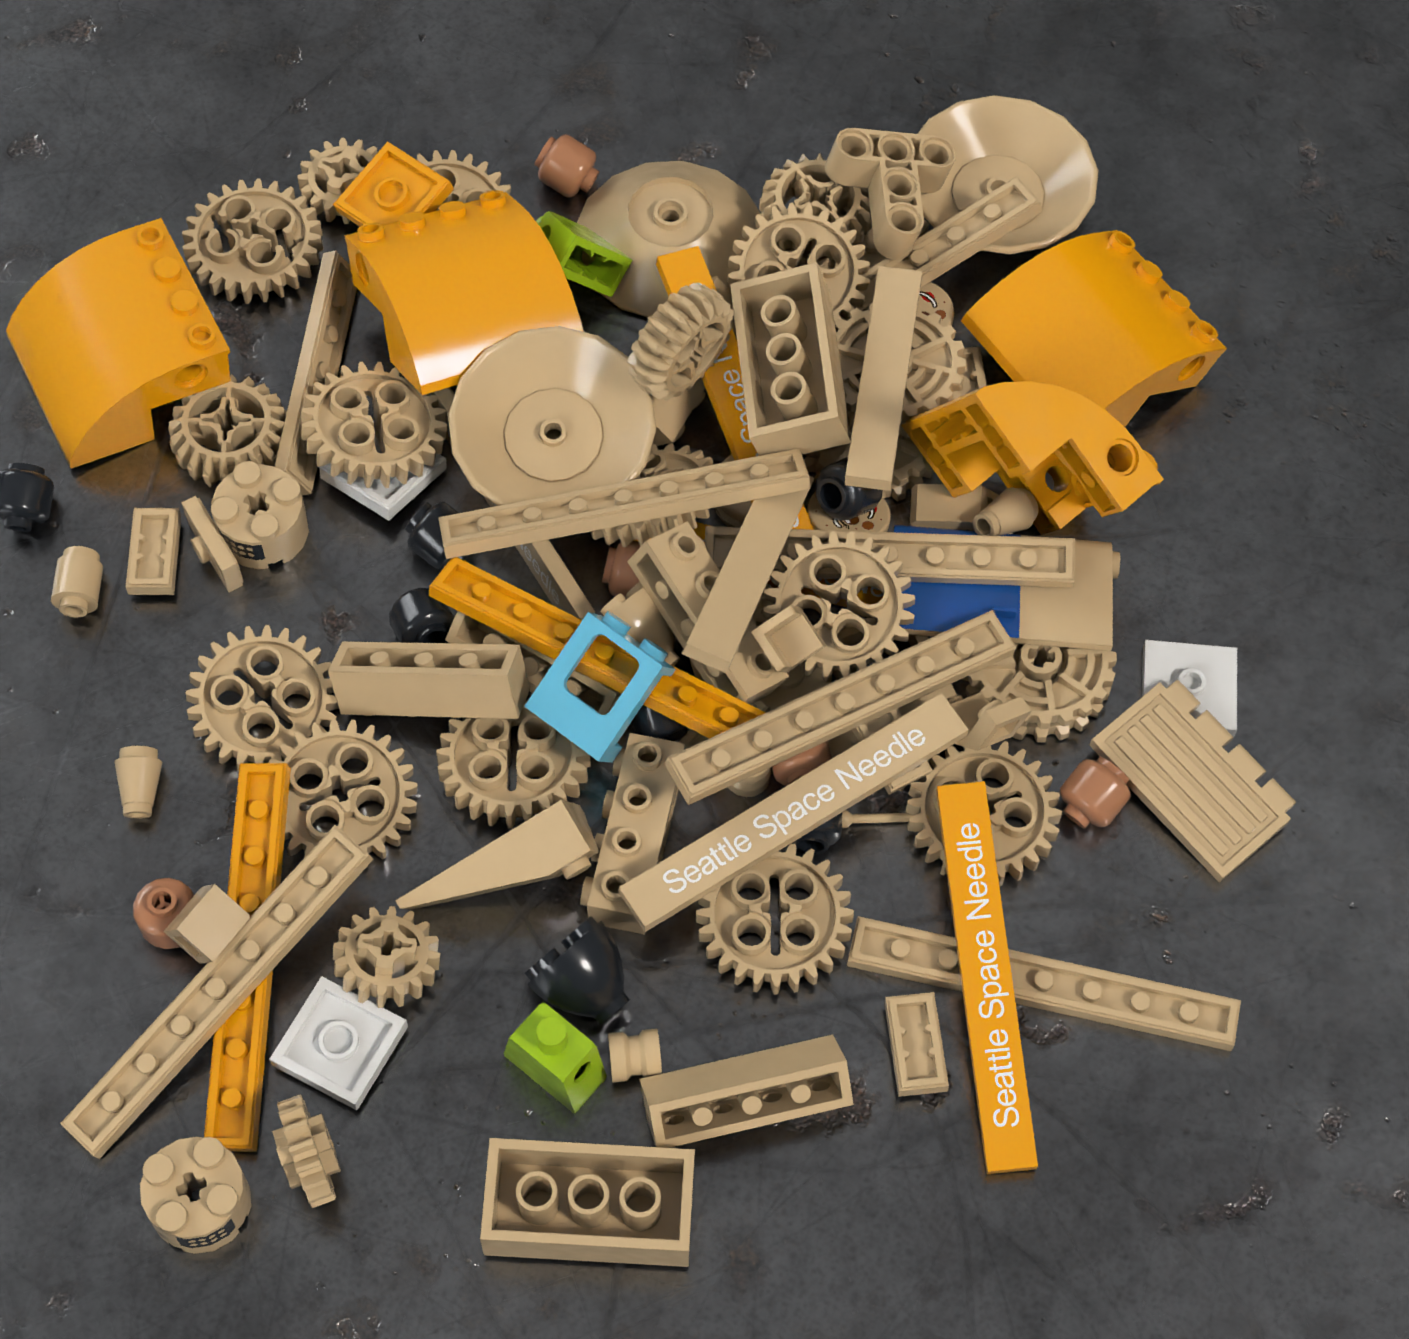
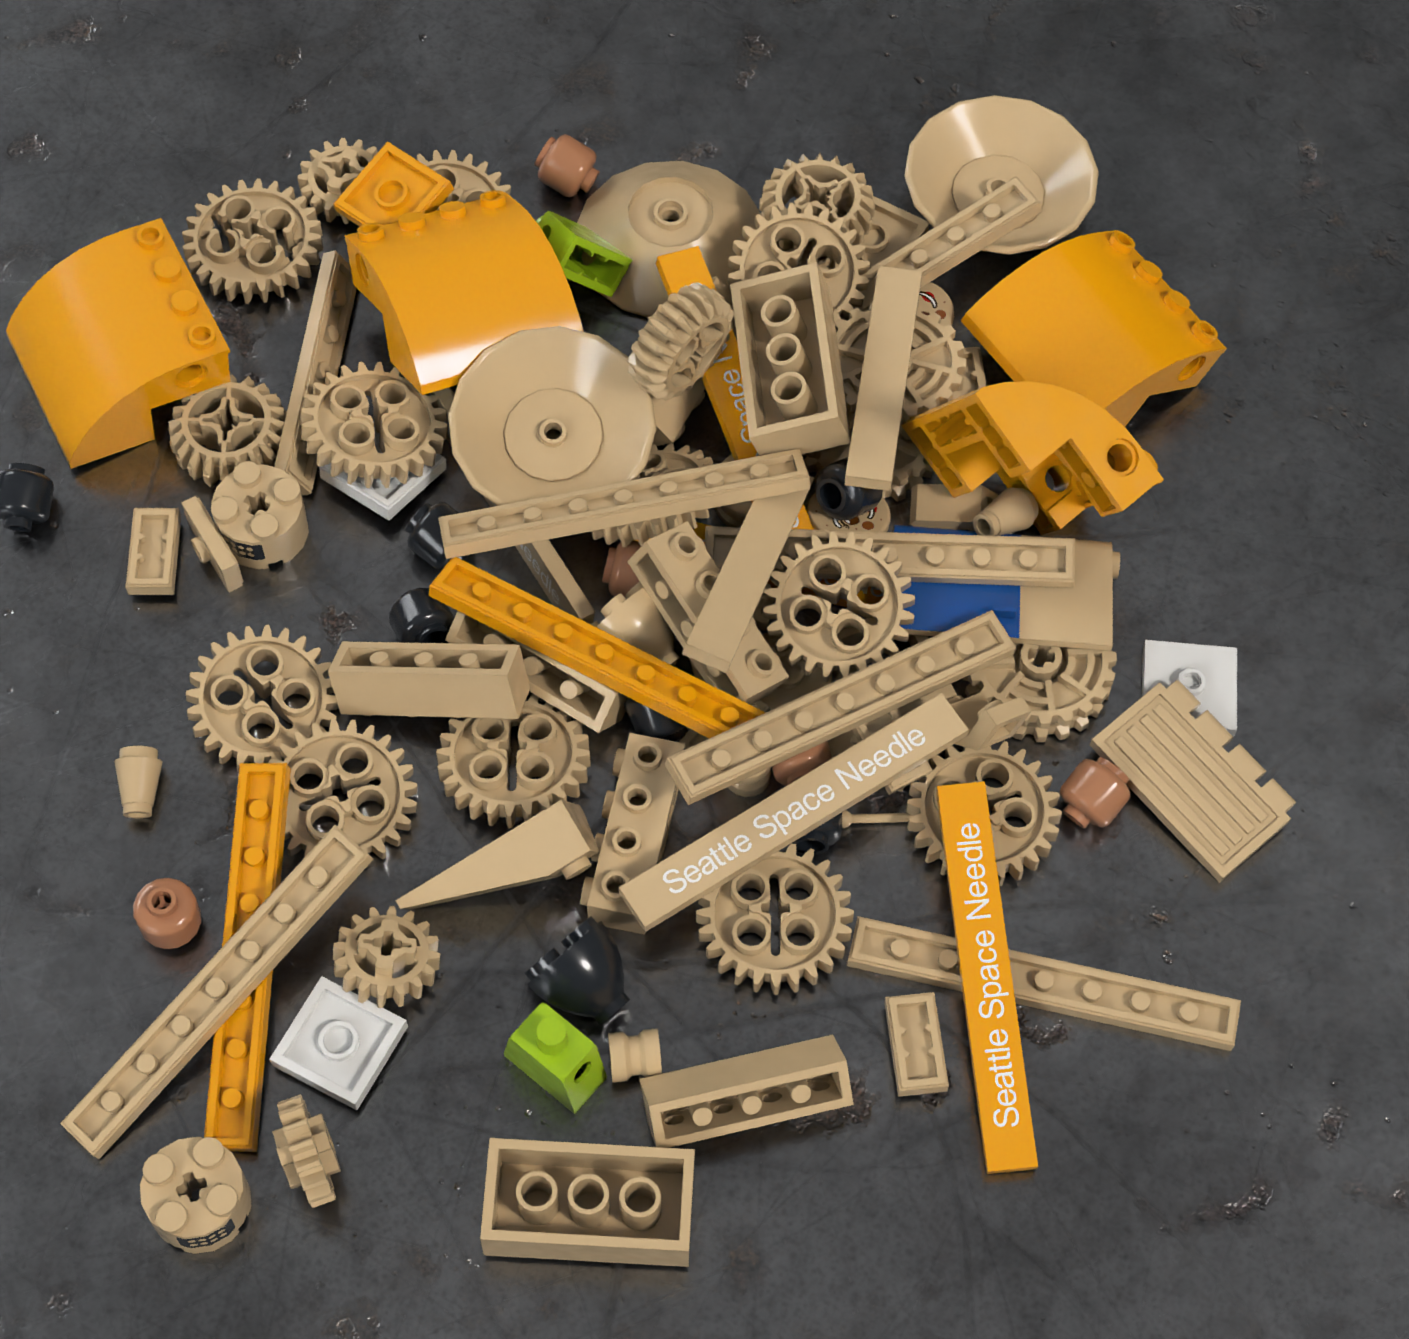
(77, 581): tan brick -> none
(207, 924): tan panel -> none
(573, 717): medium azure window -> none
(788, 638): tan panel -> none
(896, 172): tan beam -> none

